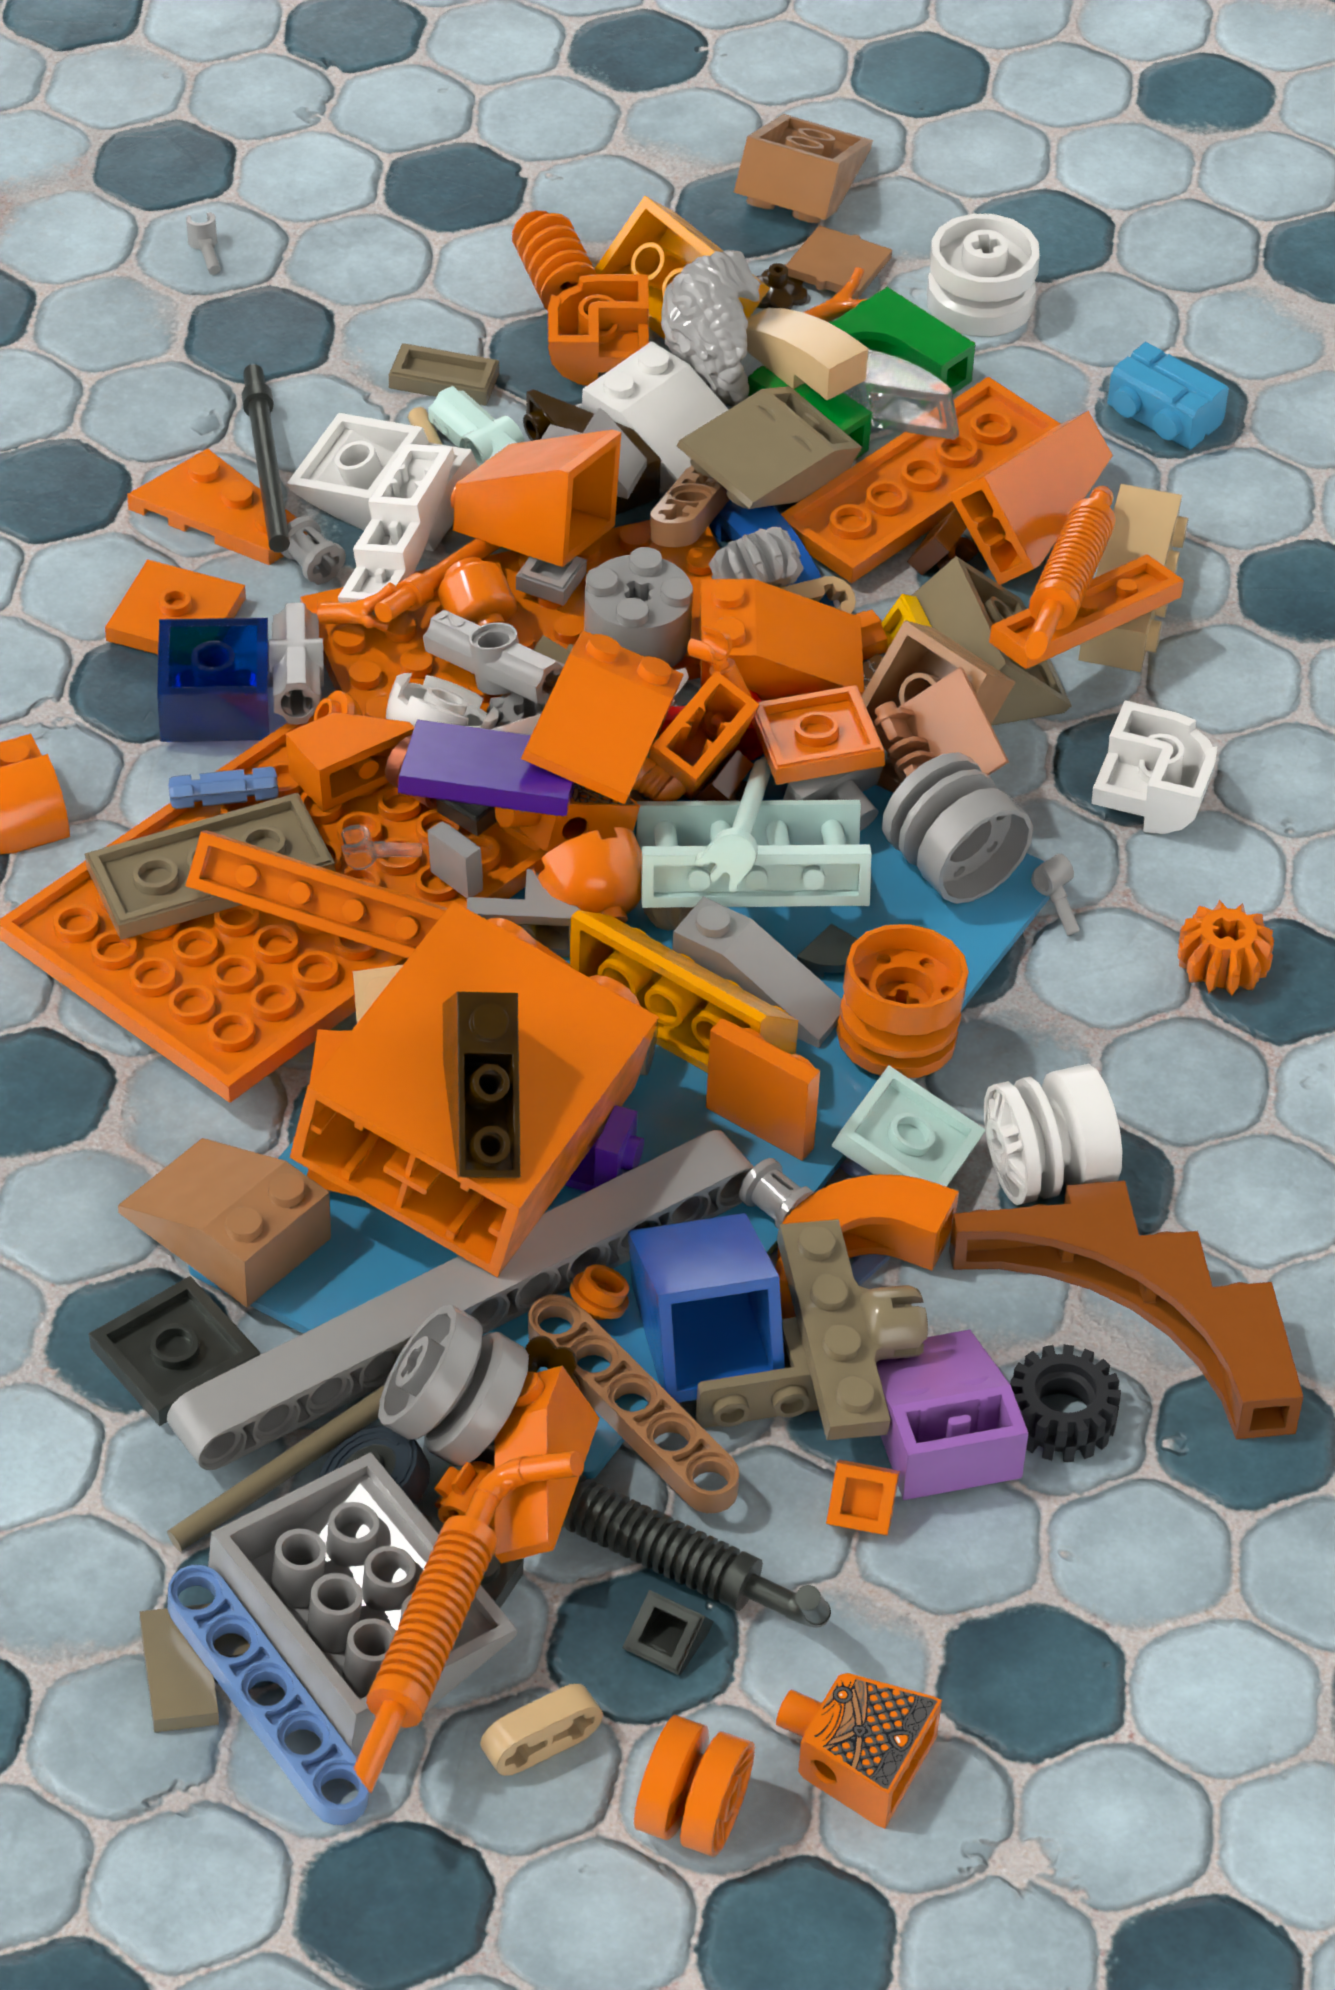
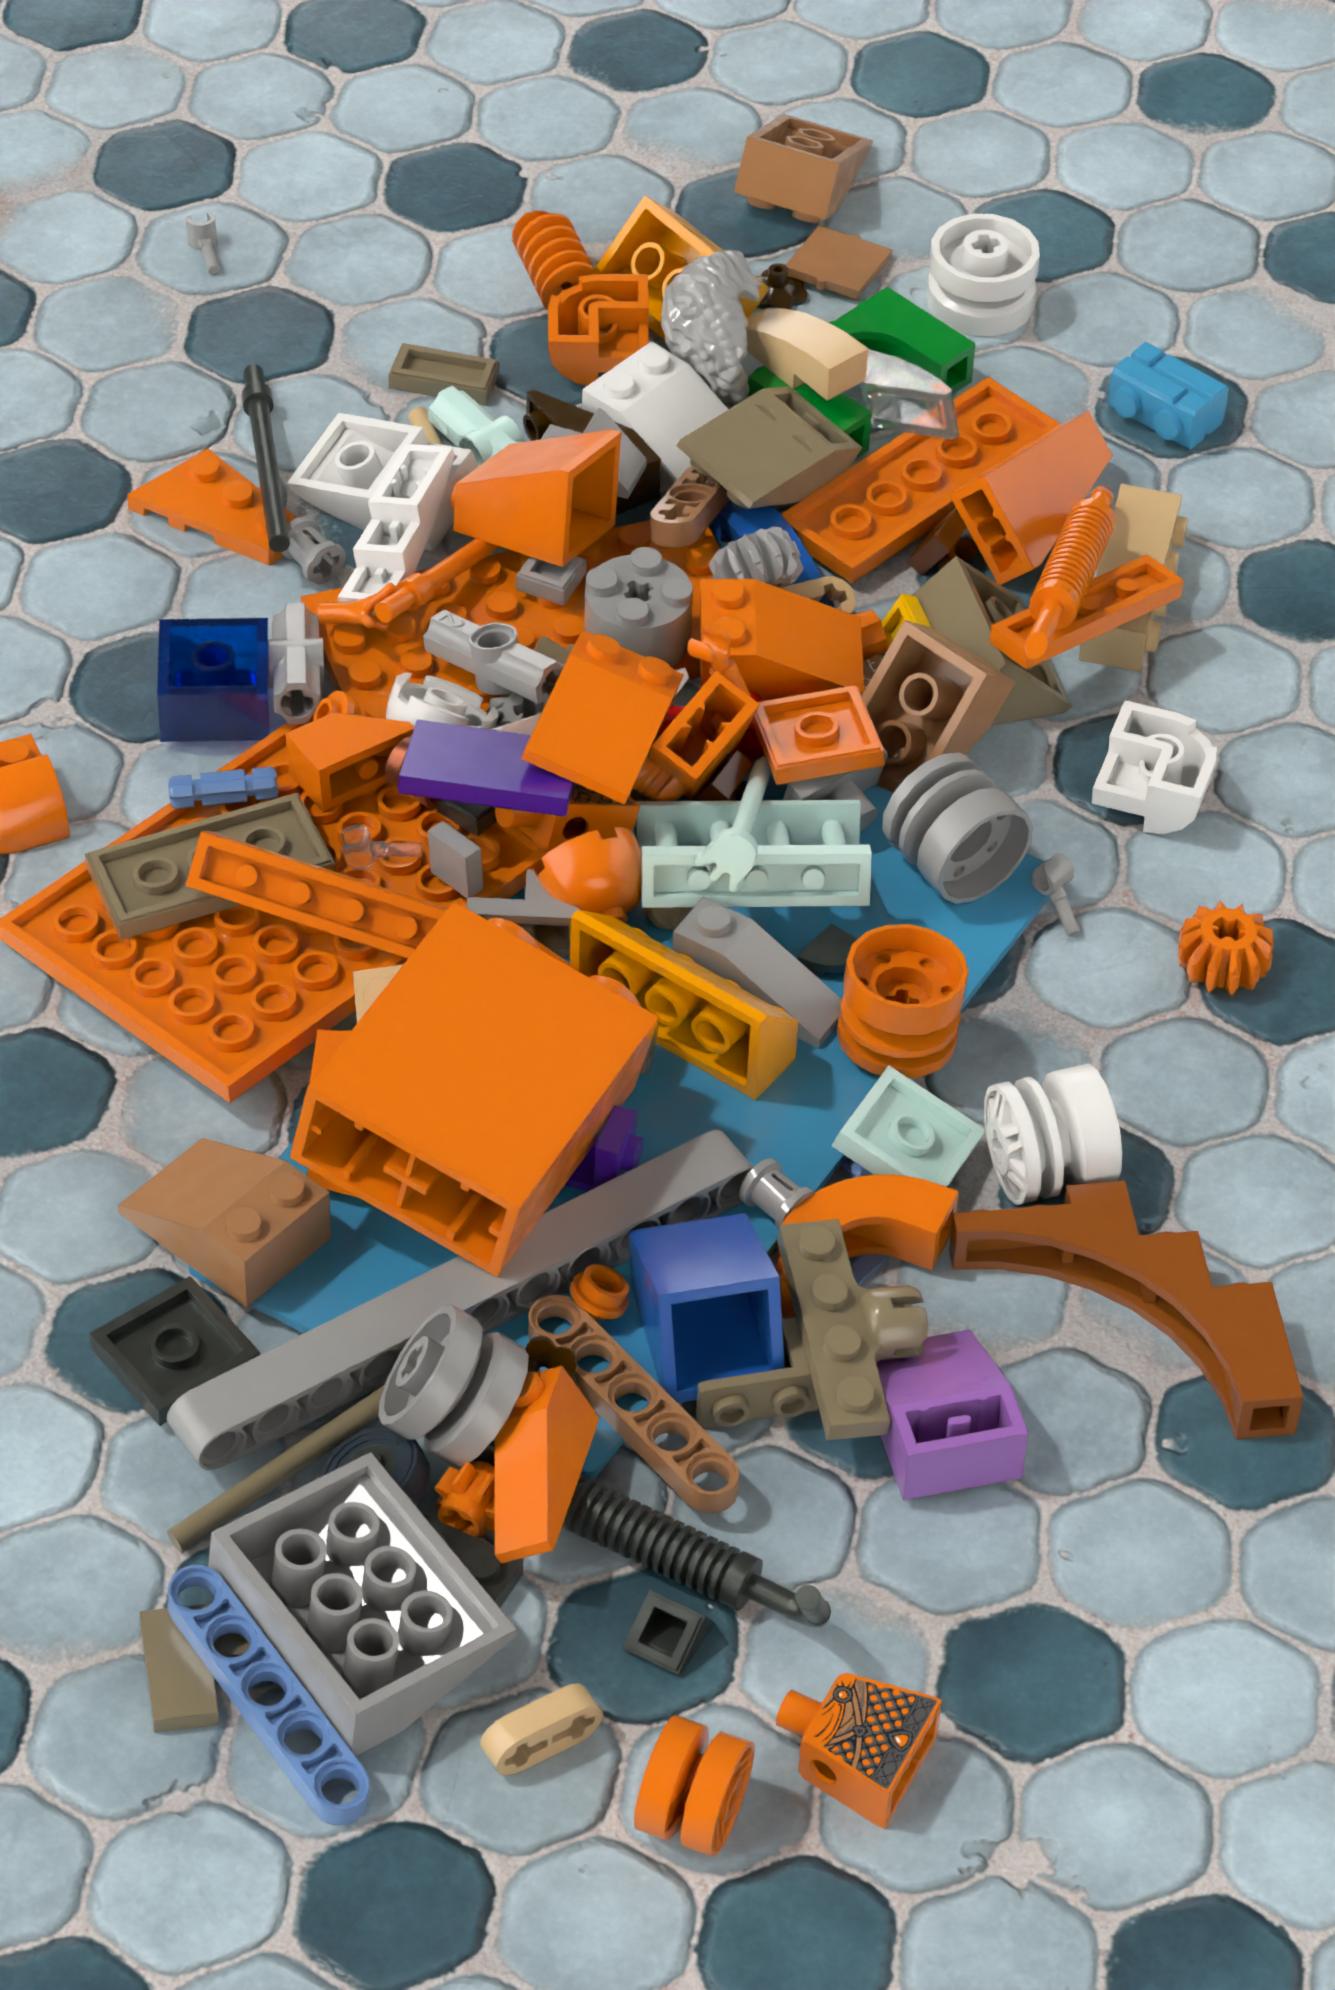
(169, 593): orange plate -> none
(441, 1606): orange piece -> none
(477, 592): orange head -> none
(483, 1082): dark brown slope -> none
(762, 1088): orange tile -> none
(841, 302): orange bar -> none
(863, 1497): orange plate -> none
(937, 723): nougat hinge -> none
(1070, 1376): black tyre -> none

